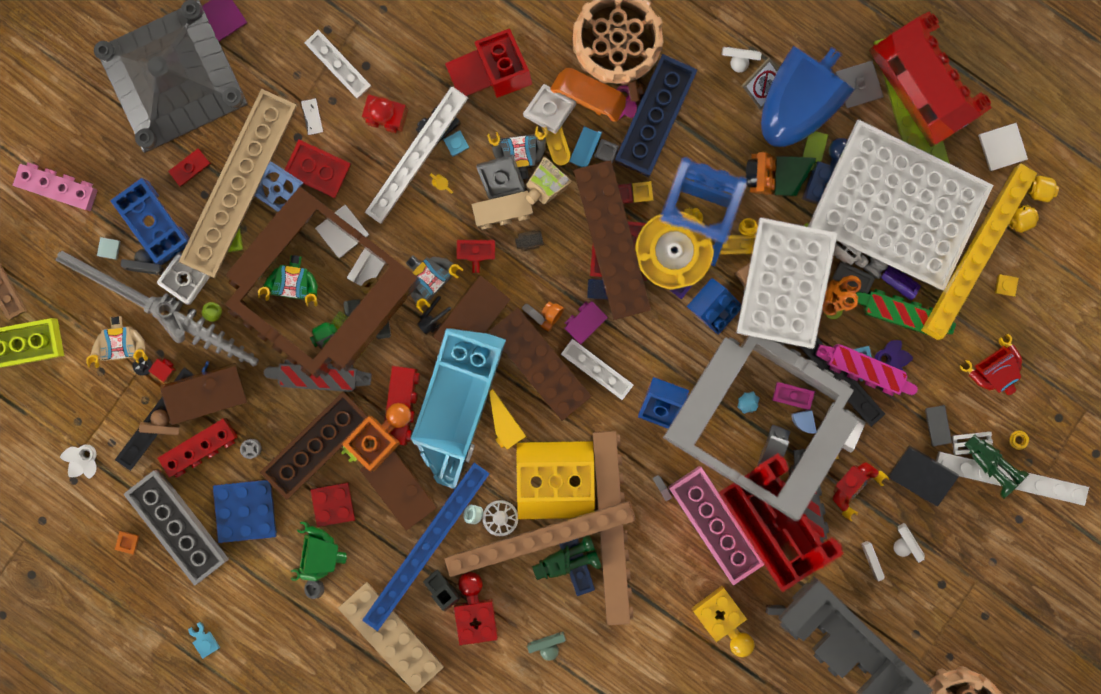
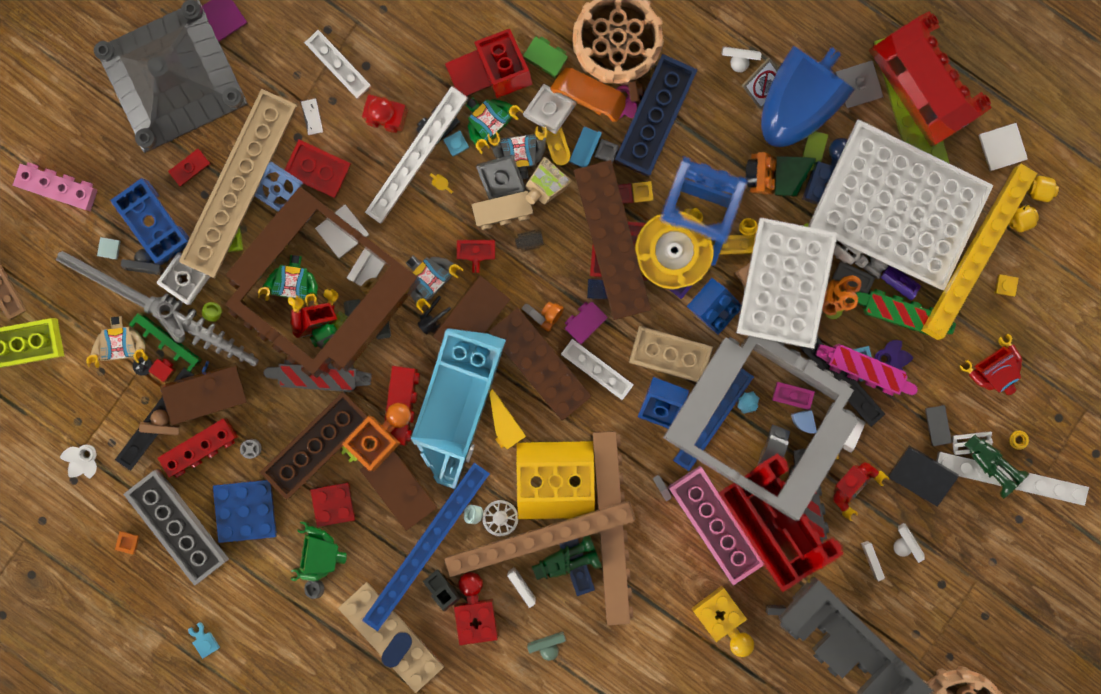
(166, 339): none -> green hinge
(312, 317): none -> red torso
(396, 649): none -> dark blue tile
(488, 119): none -> torso
(521, 587): none -> white tile
(545, 56): none -> bright green brick
(670, 354): none -> tan plate
(727, 403): none -> blue tile

